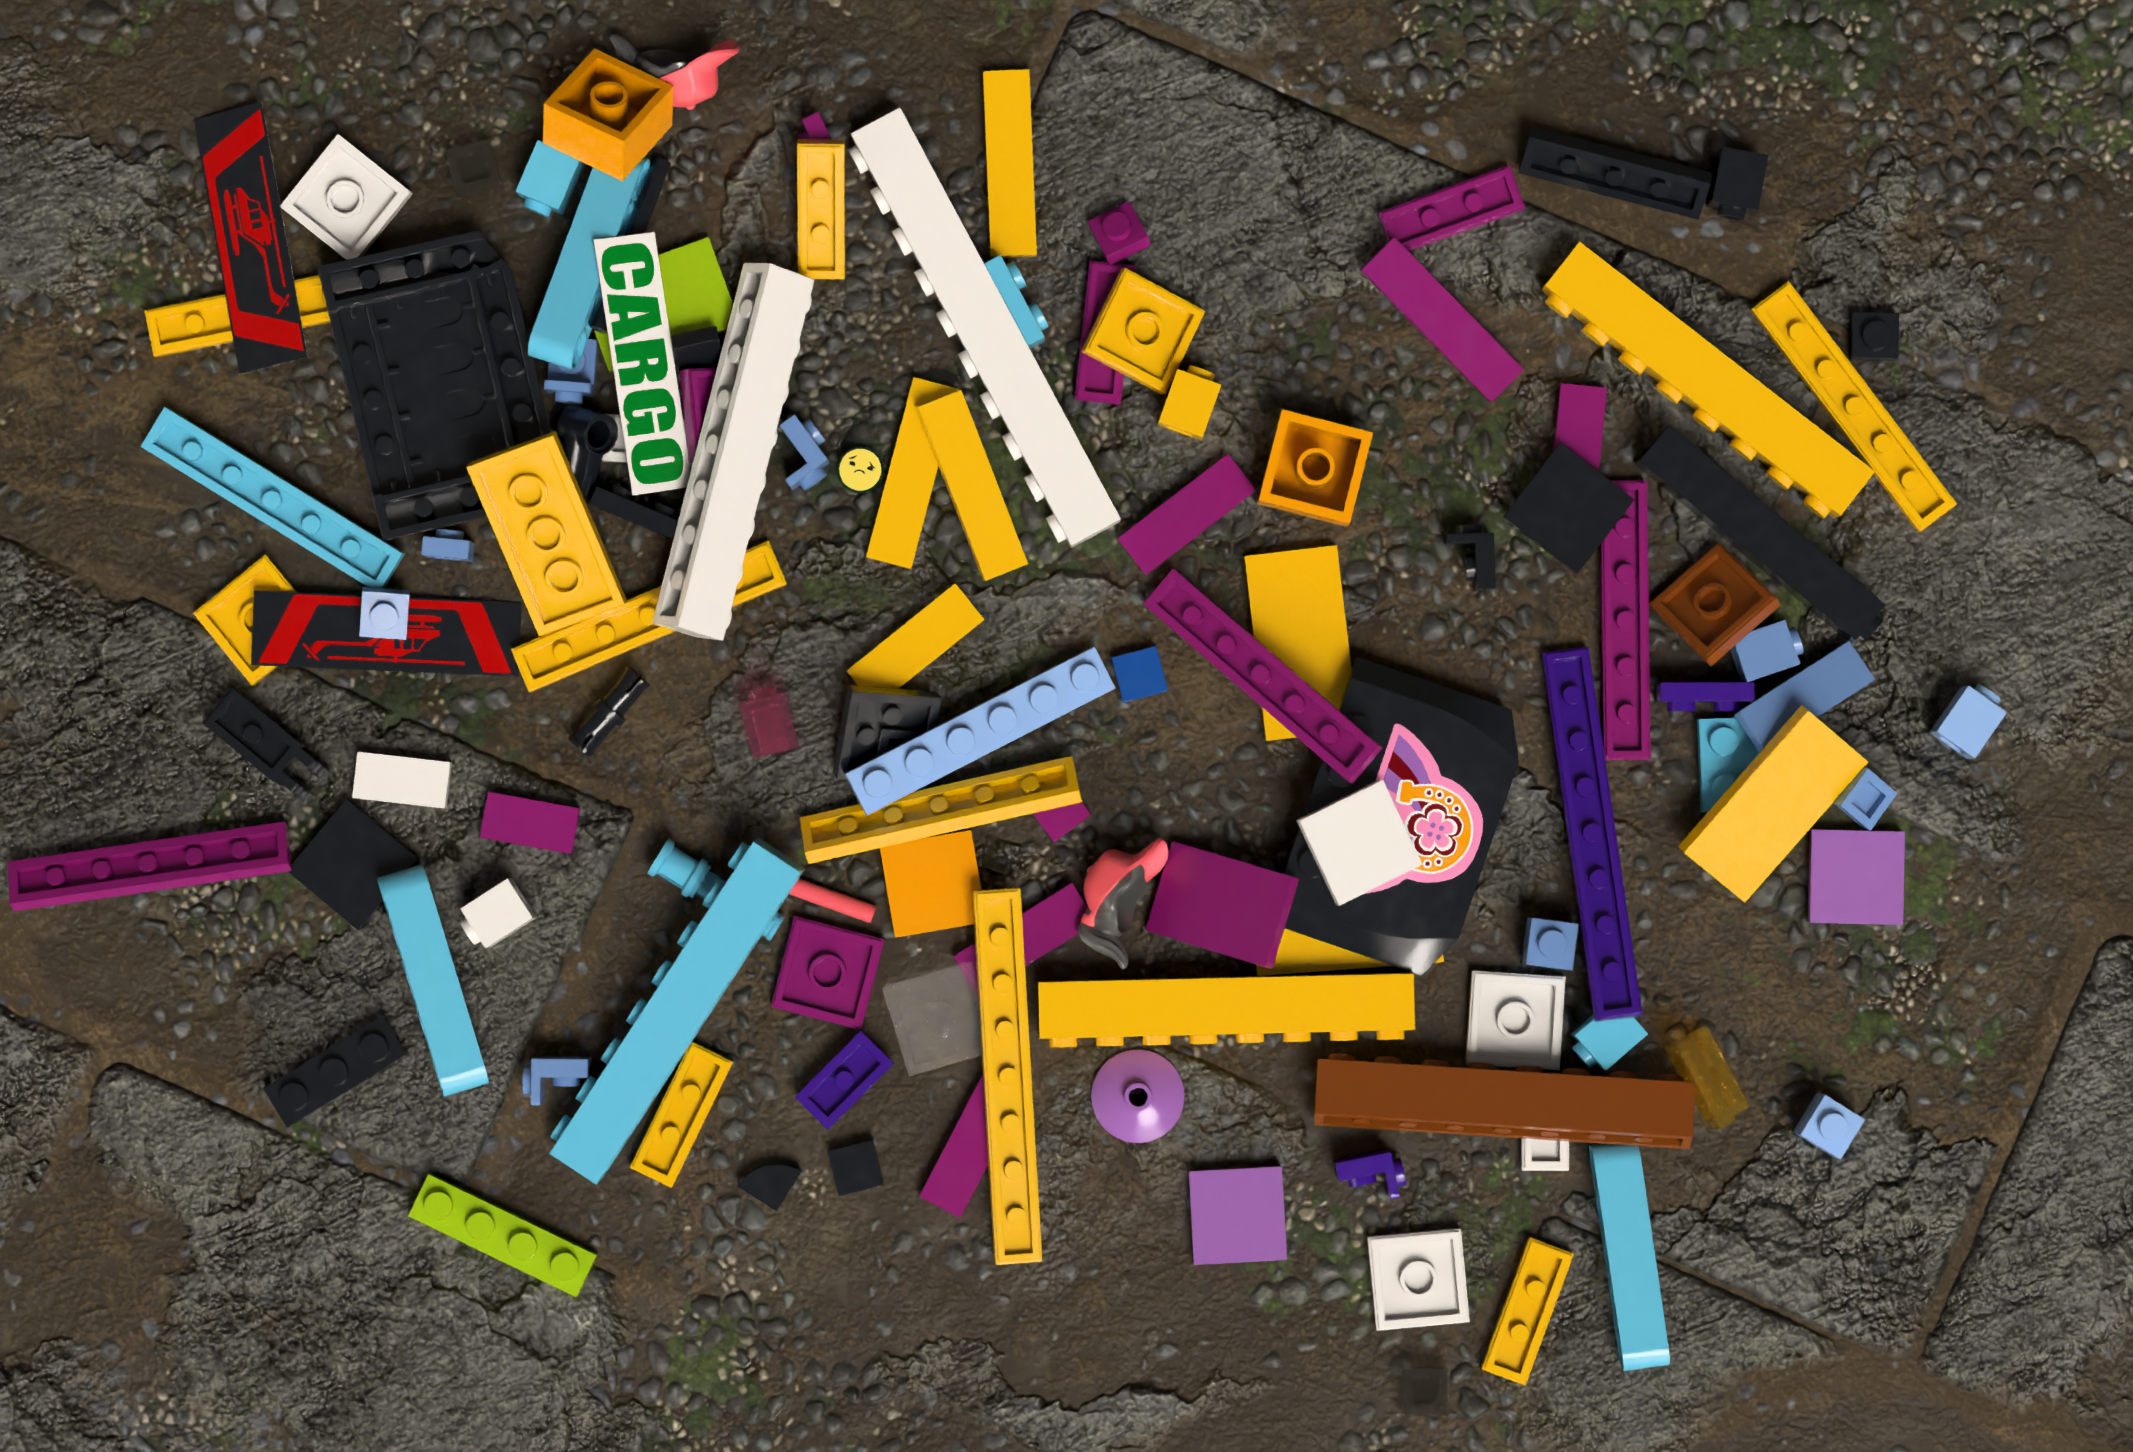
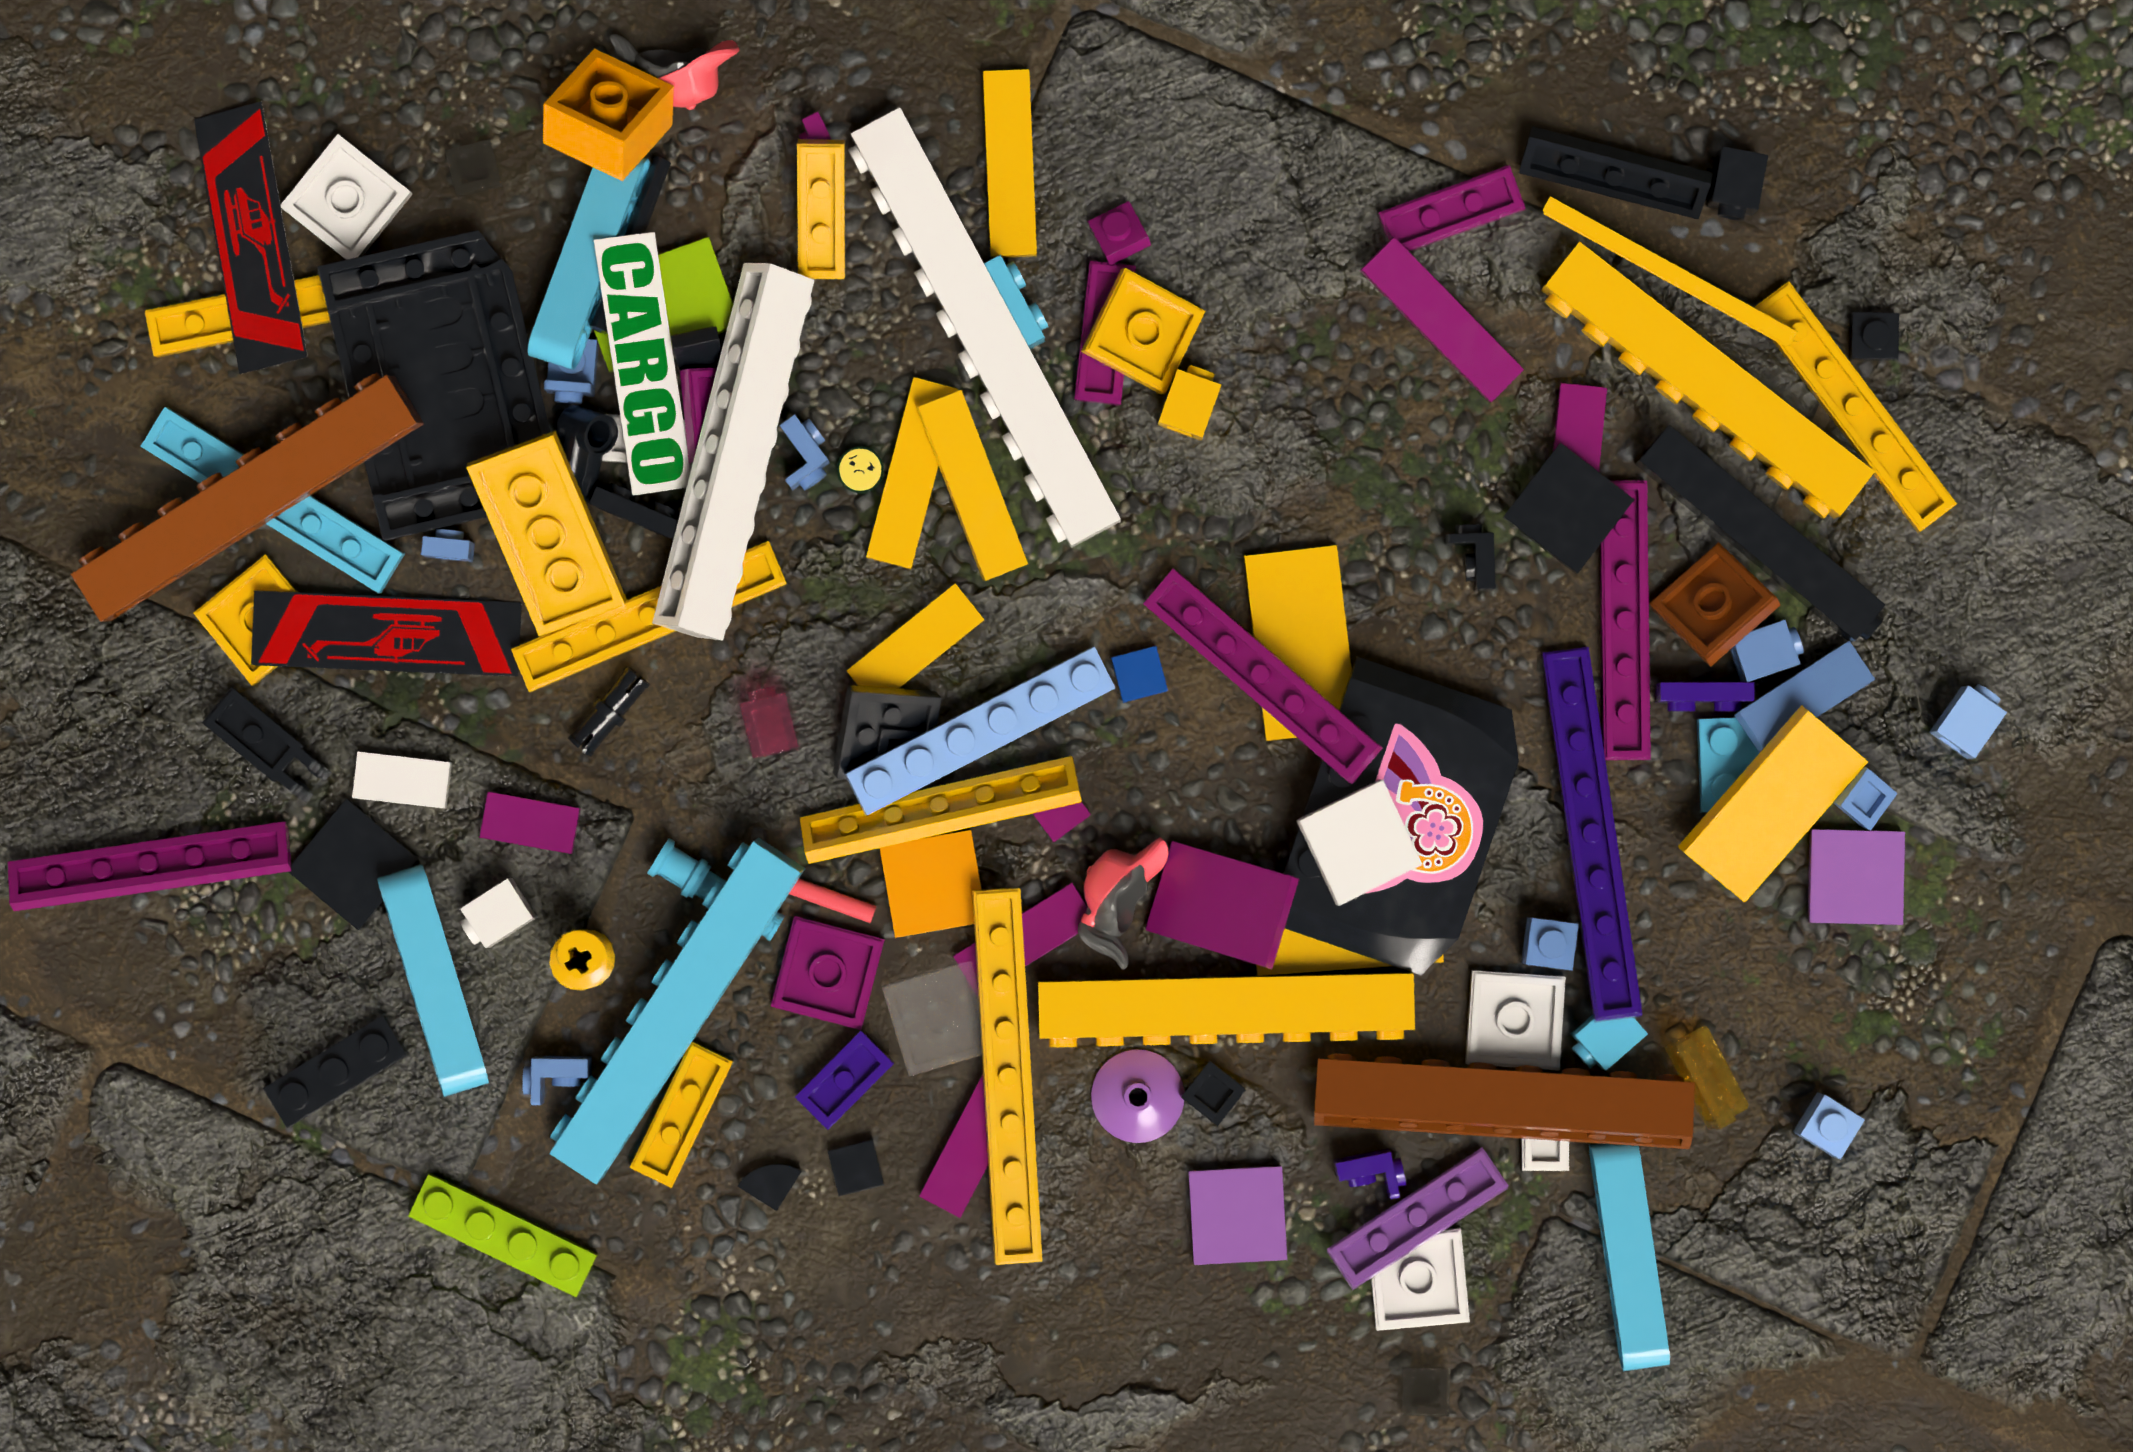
(247, 497): none -> dark orange brick
(384, 613): plate -> none
(548, 180): medium azure brick -> none
(565, 952): none -> yellow piece
(1186, 514): magenta tile -> none
(1213, 1093): none -> black plate
(1315, 468): light orange brick -> none
(1417, 1218): none -> medium lavender tile
(1527, 1311): yellow tile -> none
(1669, 272): none -> yellow tile

